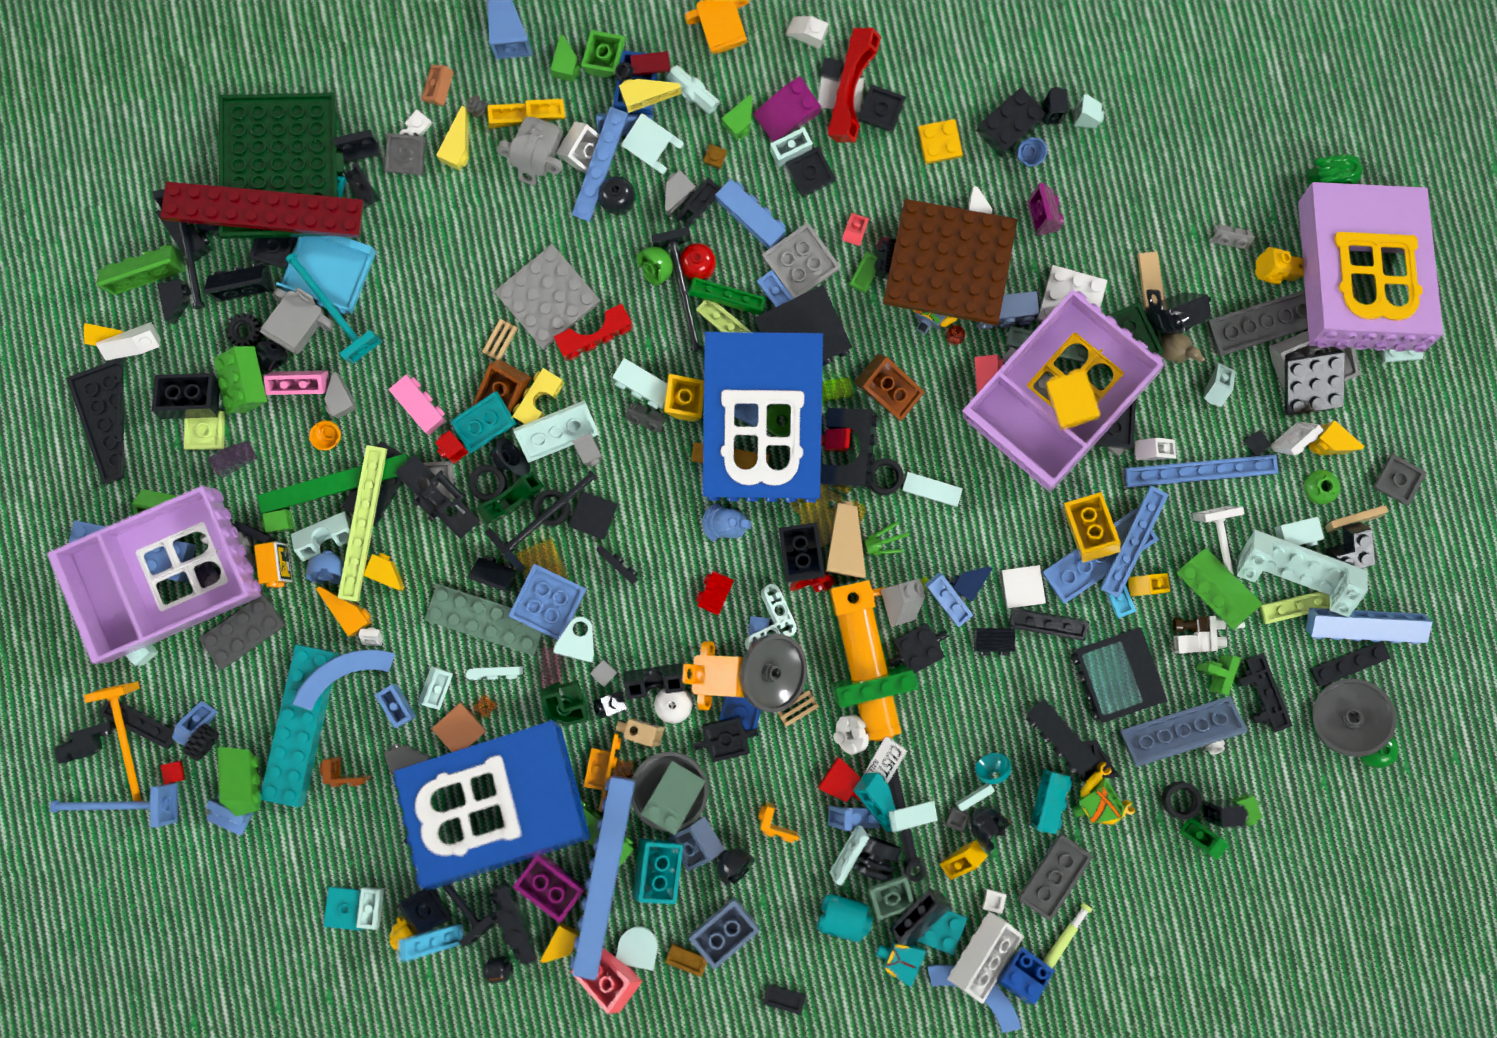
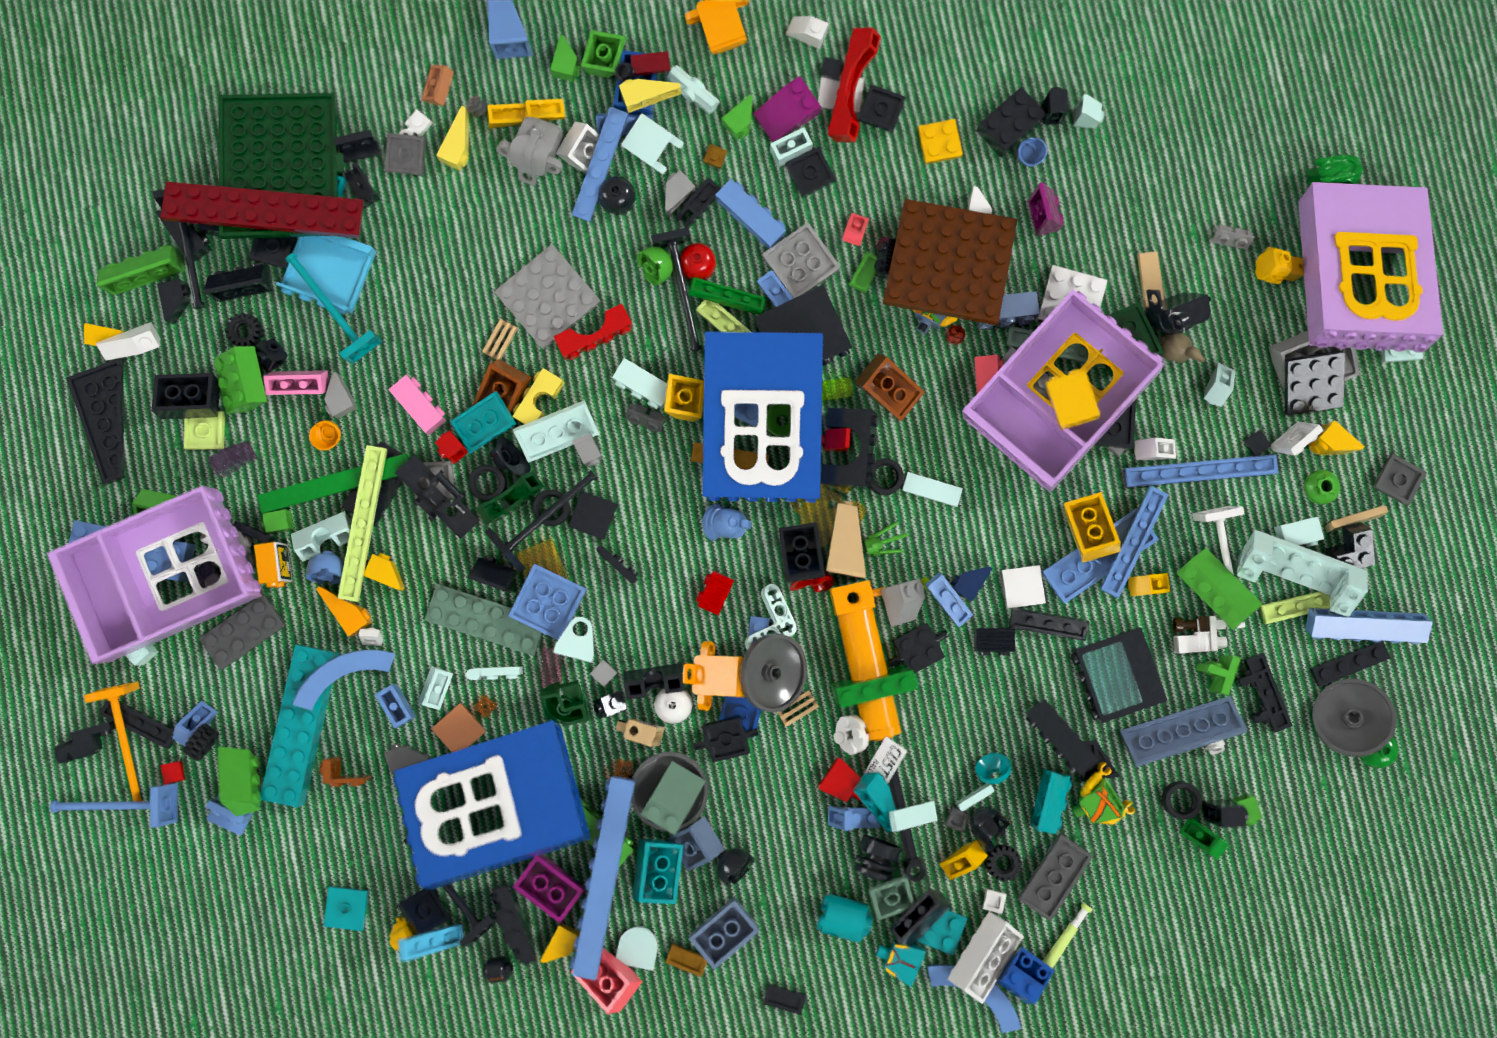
(294, 320): light grey piece -> none
(370, 908): light aqua slope -> none
(600, 767): light orange bracket -> none
(765, 816): light orange bracket -> none
(849, 855): light aqua tile -> none
(1012, 871): none -> black tyre
(1123, 605): medium azure plate -> none
(1259, 323): dark grey plate -> none

